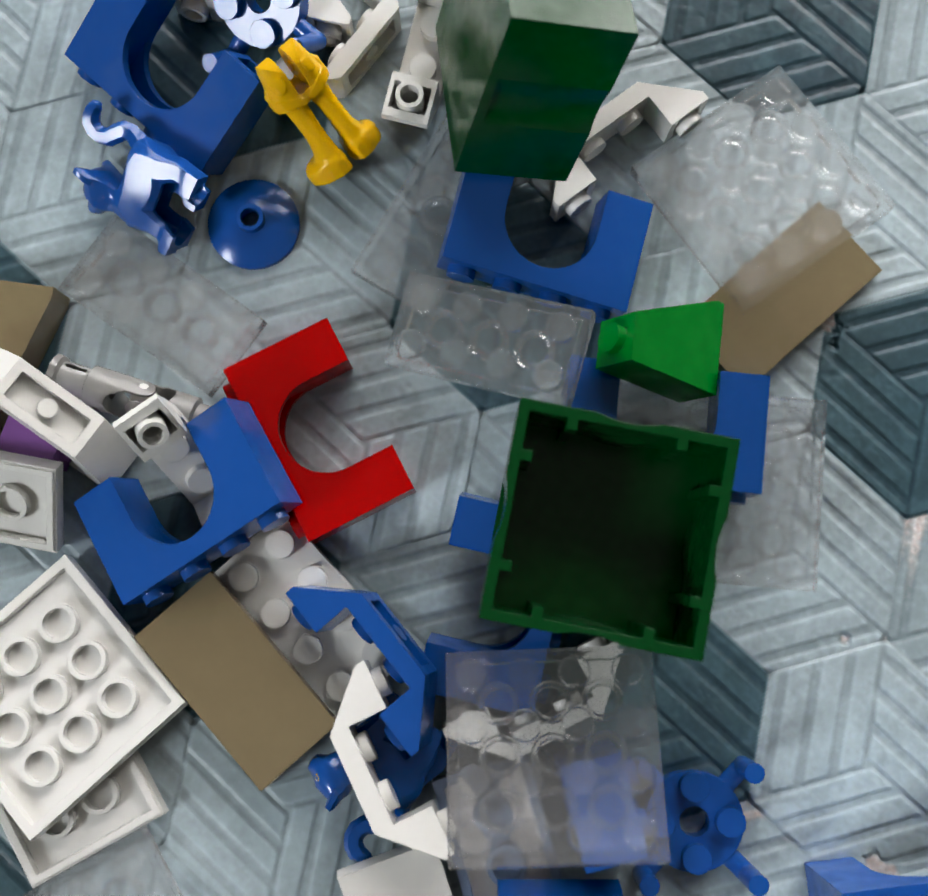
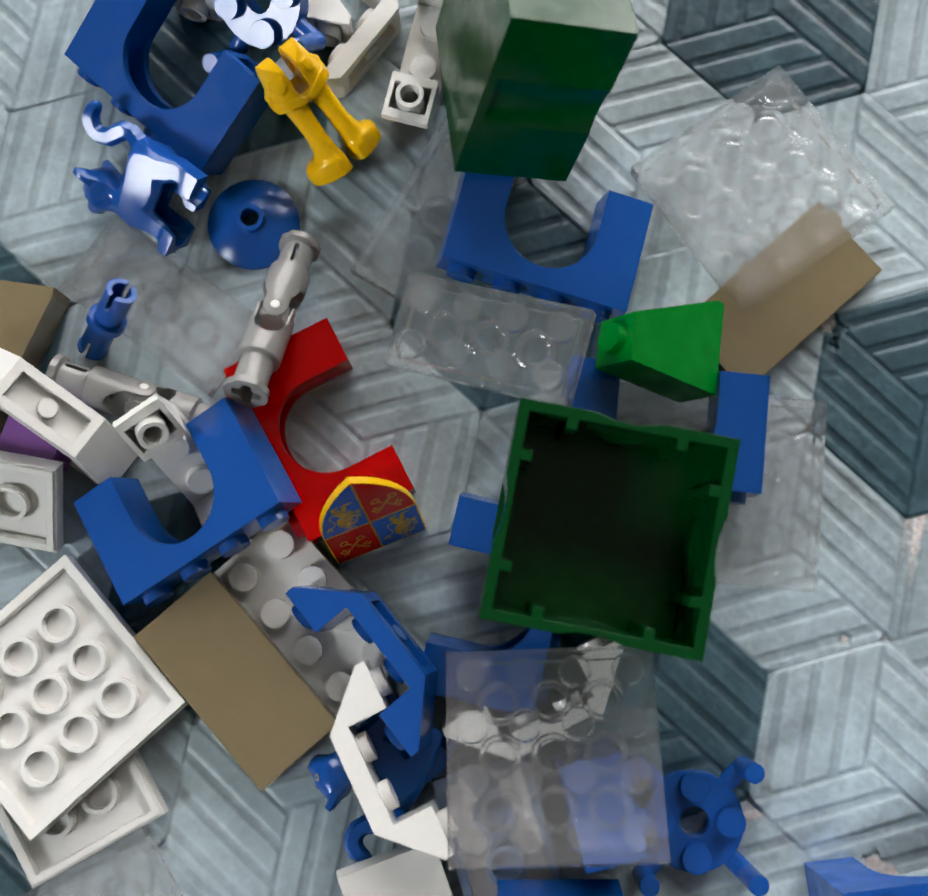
(107, 319): none -> blue pin
(265, 347): none -> light grey piece
(367, 516): none -> shield
(663, 107): white slope -> none

